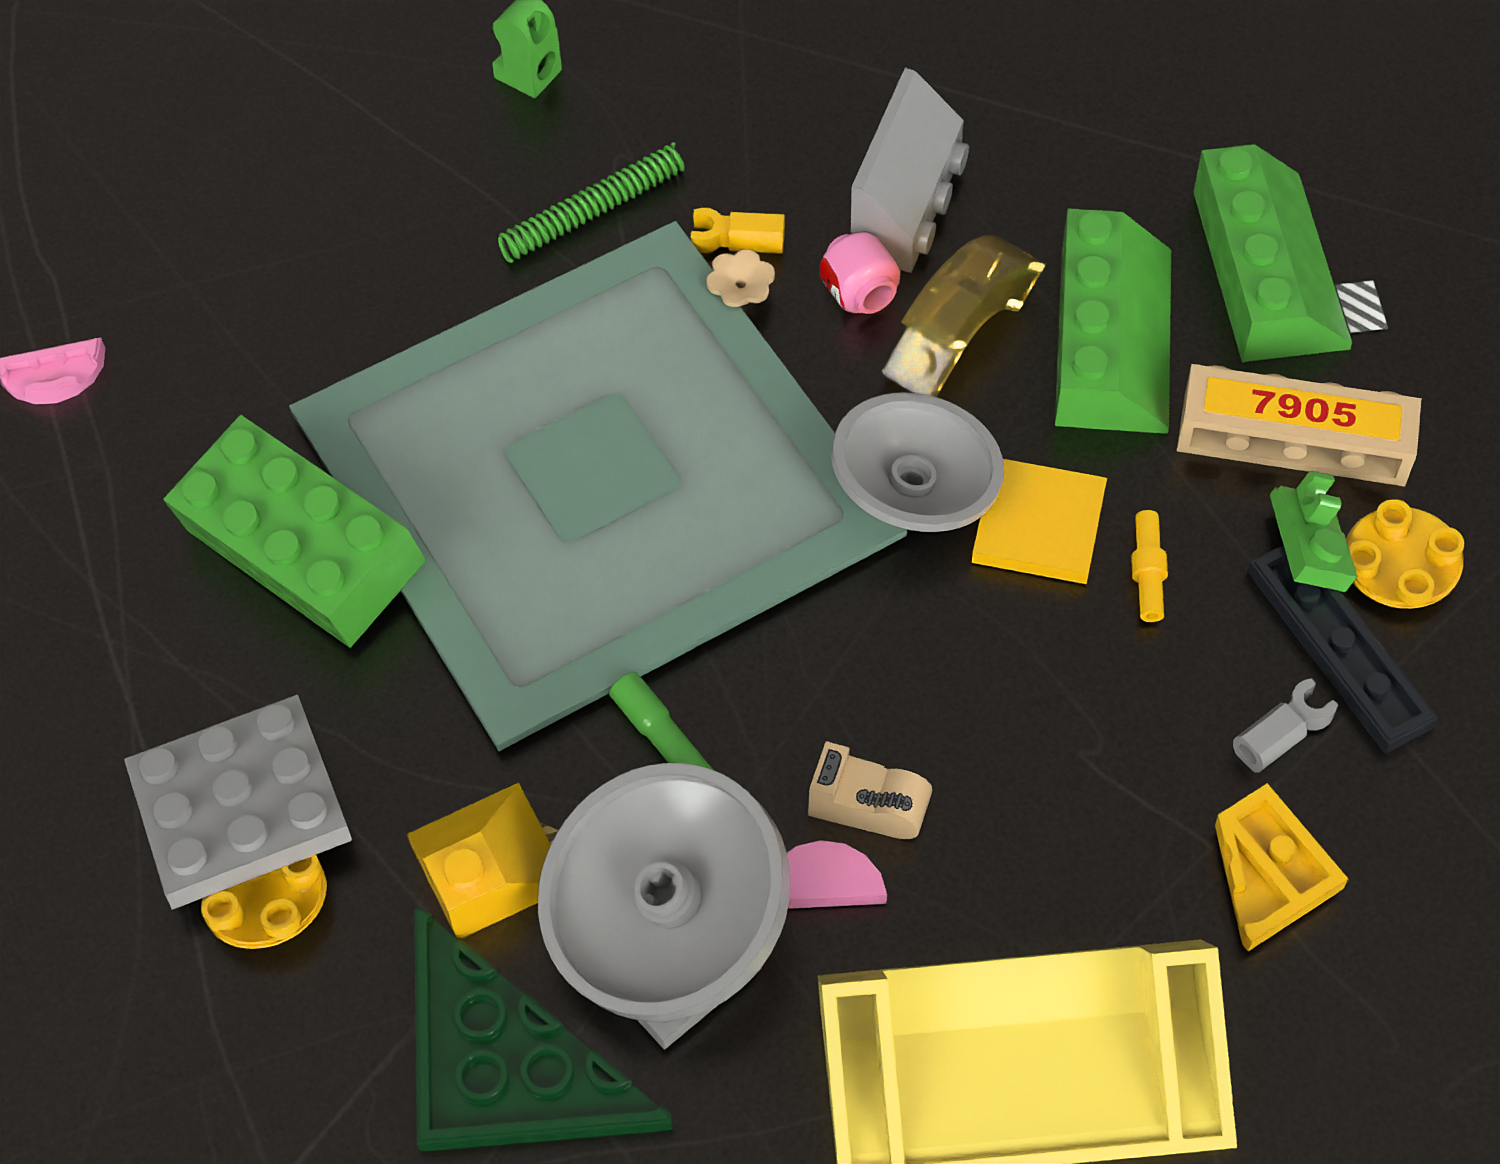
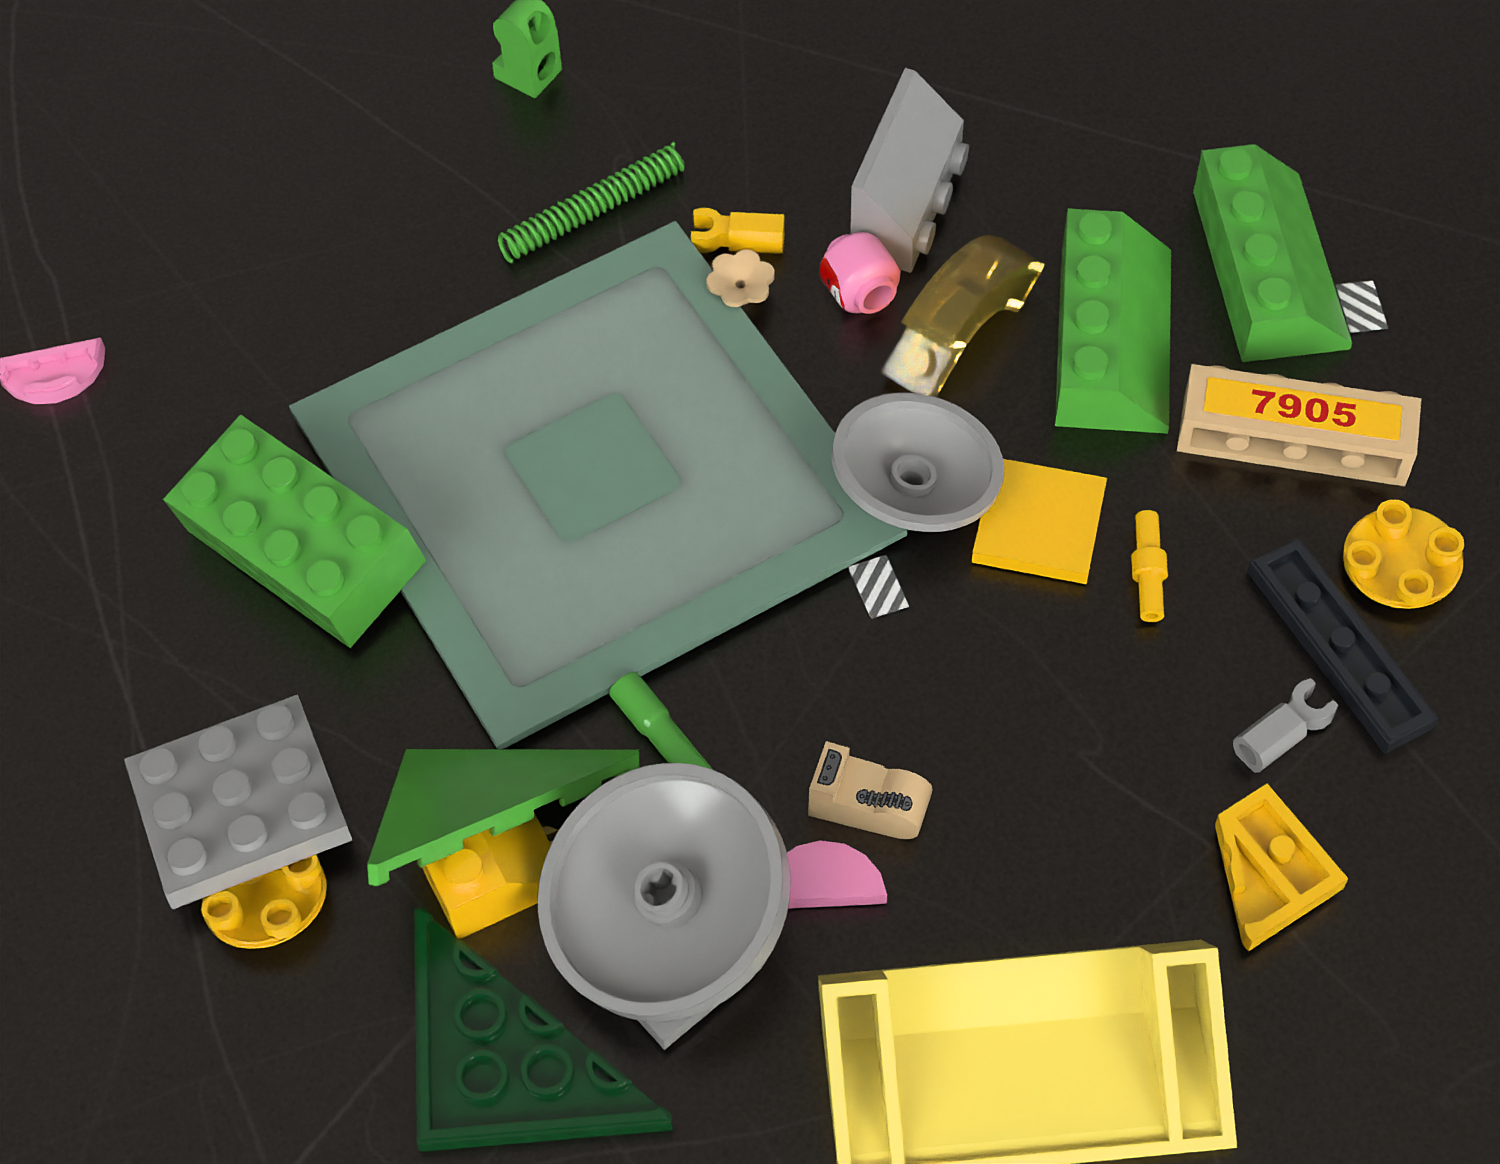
(461, 792): none -> bright green tile
(878, 586): none -> clear sticker
(1312, 533): bright green plate -> none

